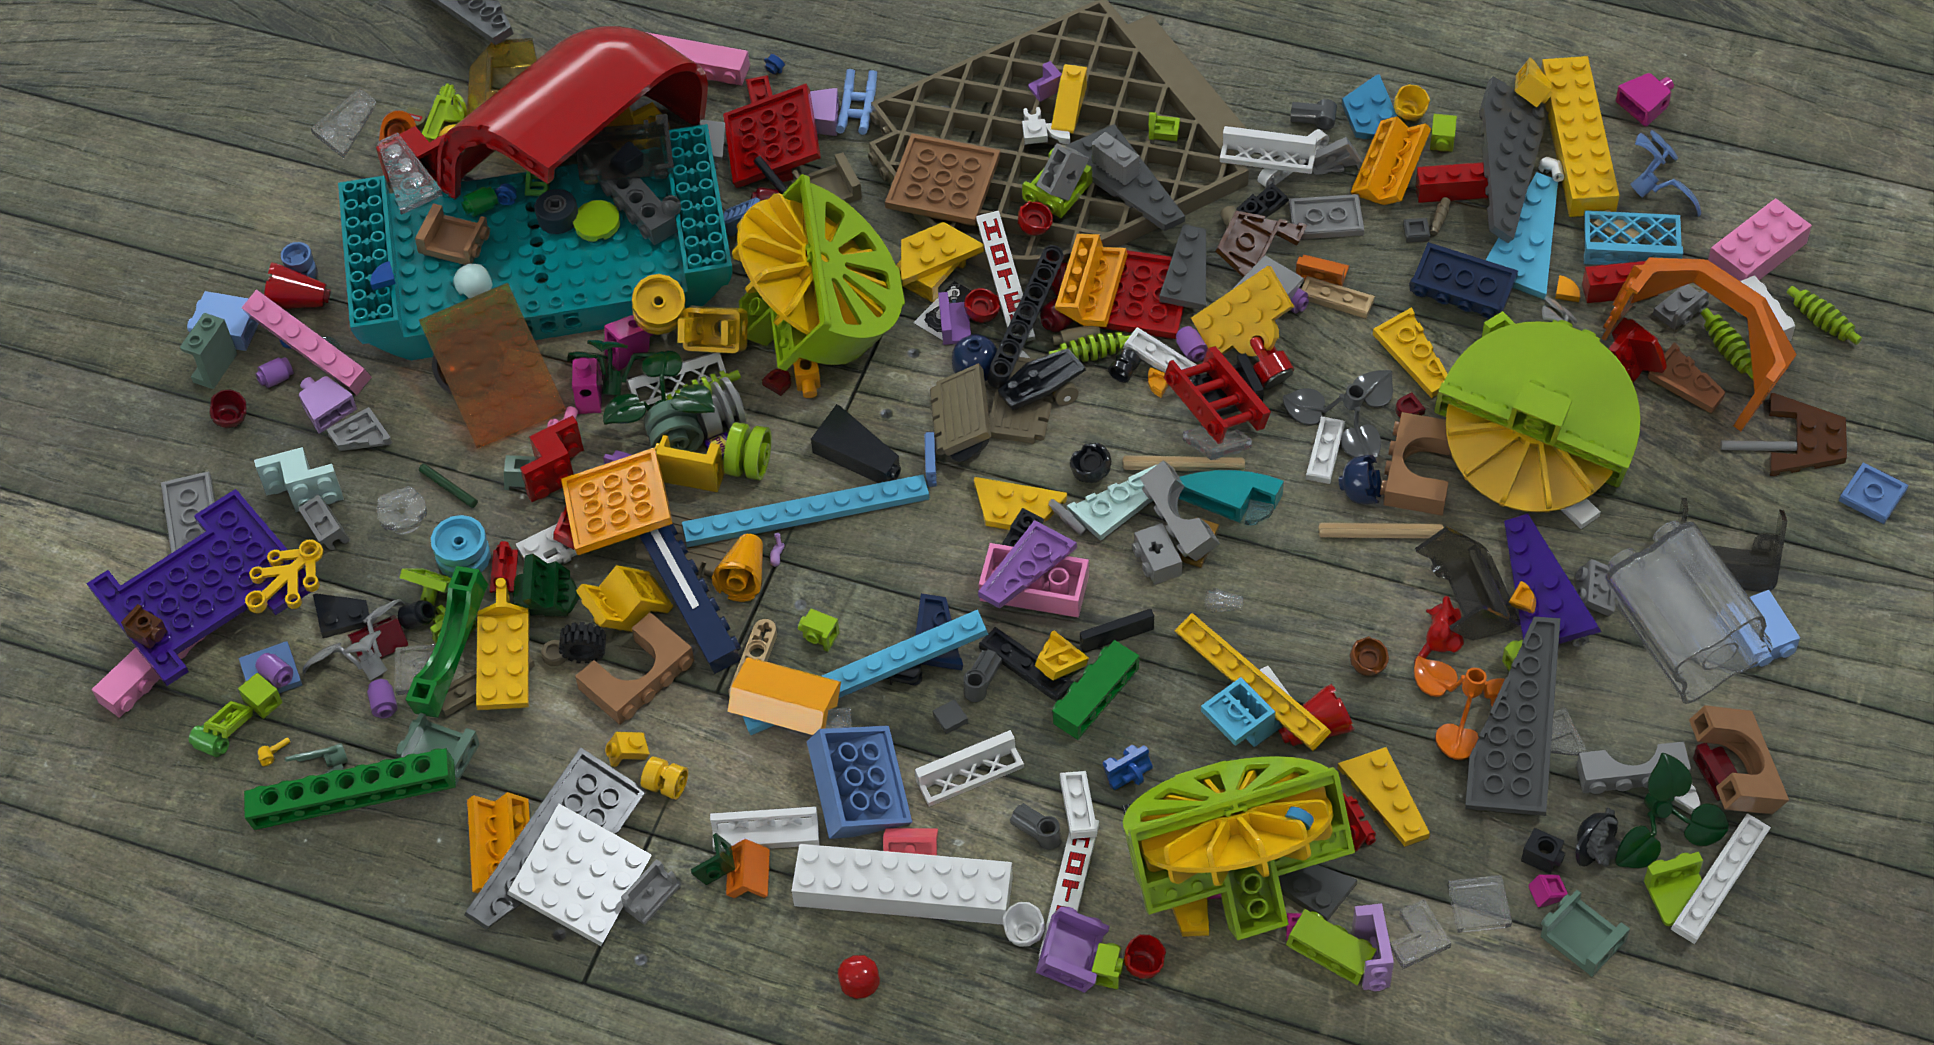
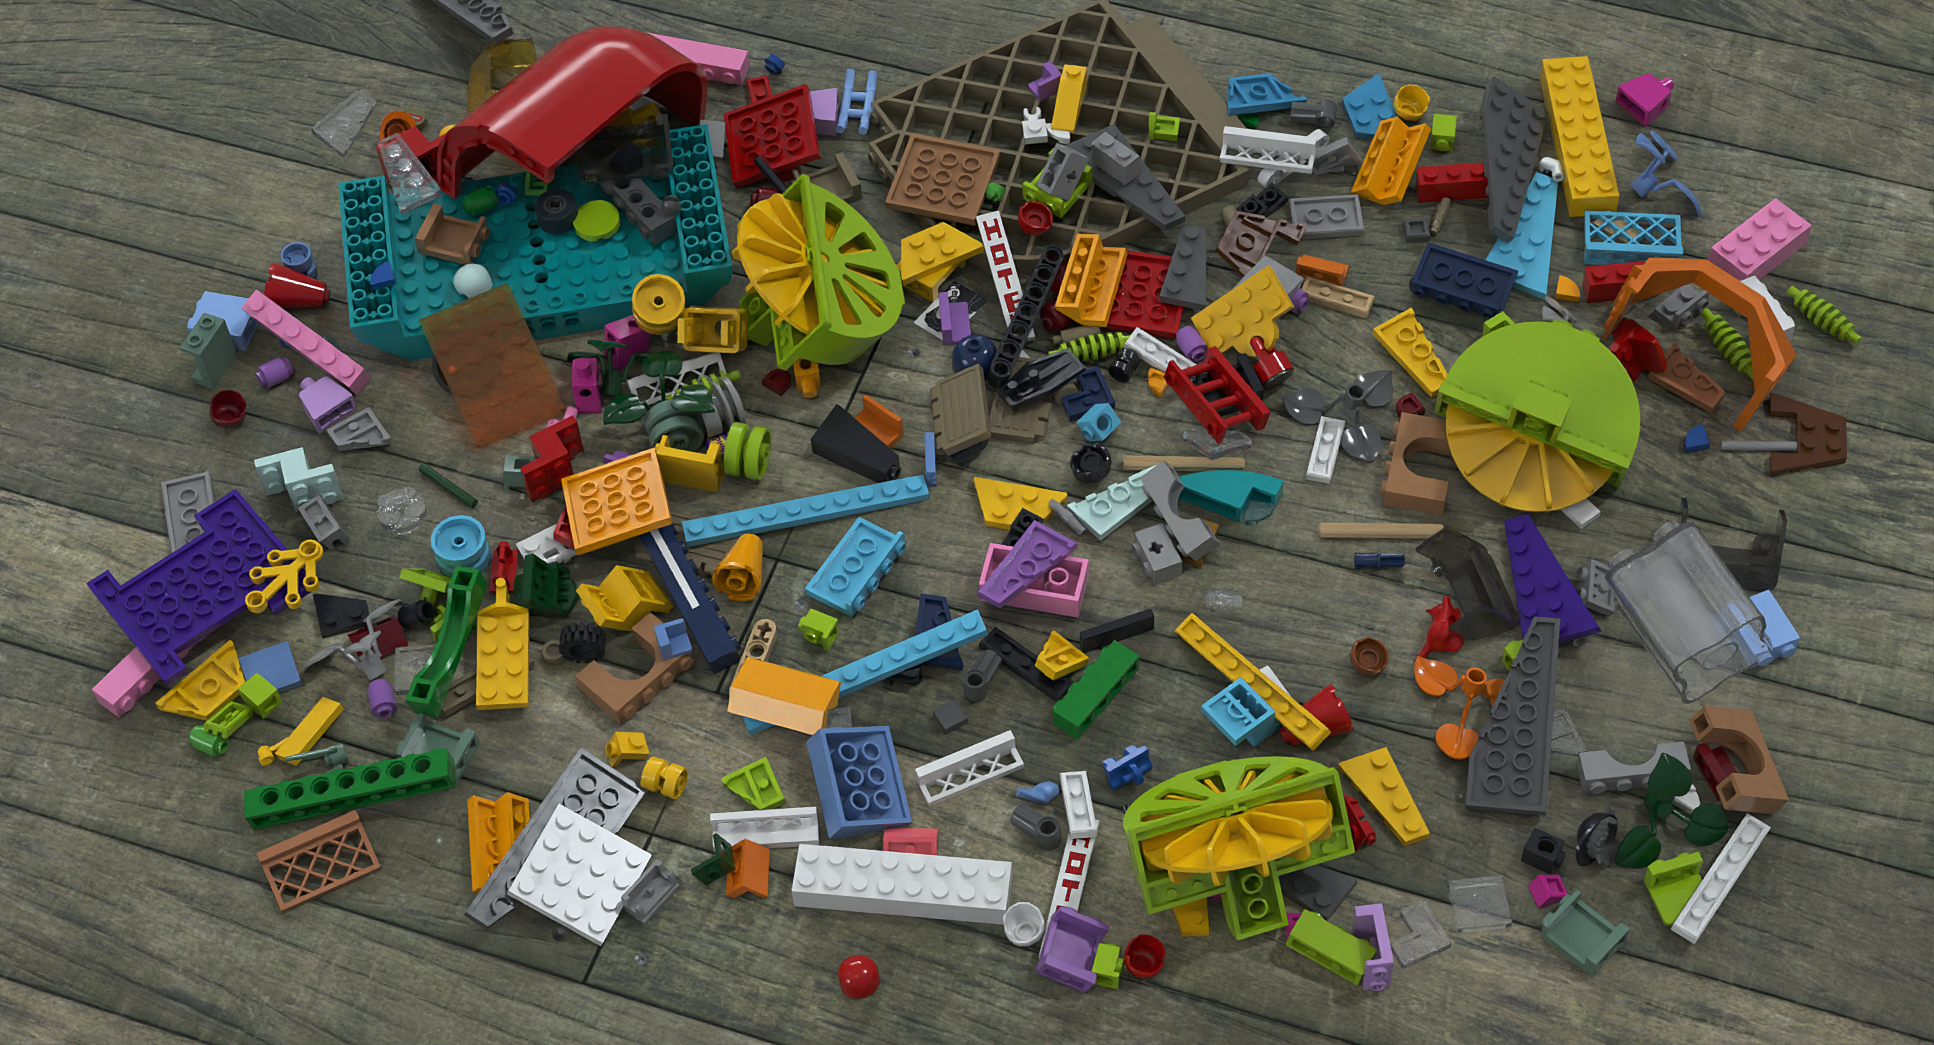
(144, 627): reddish brown brick -> none
(207, 687): none -> yellow wing
(274, 670): medium lavender brick -> none
(310, 729): none -> yellow tile
(315, 840): none -> nougat fence
(443, 112): lime piece -> none
(672, 639): none -> medium blue panel
(735, 214): medium blue slope -> none
(756, 785): none -> lime wing
(776, 551): lavender piece -> none
(856, 567): none -> medium azure bracket
(881, 422): none -> orange panel
(981, 305): red hair -> none
(994, 192): none -> bright green hinge
(1040, 794): none -> medium blue animal
(1093, 392): none -> dark blue plate
(1106, 420): none -> medium azure brick
(1249, 120): none -> green tile
(1258, 94): none -> dark azure wing
(1300, 814): dark azure tile -> none
(1361, 480): dark blue cylinder -> none
(1378, 560): none -> dark blue axle
(1523, 598): light orange tile -> none
(1532, 83): yellow slope -> none
(1696, 439): none -> blue tile
(1873, 493): medium blue tile -> none

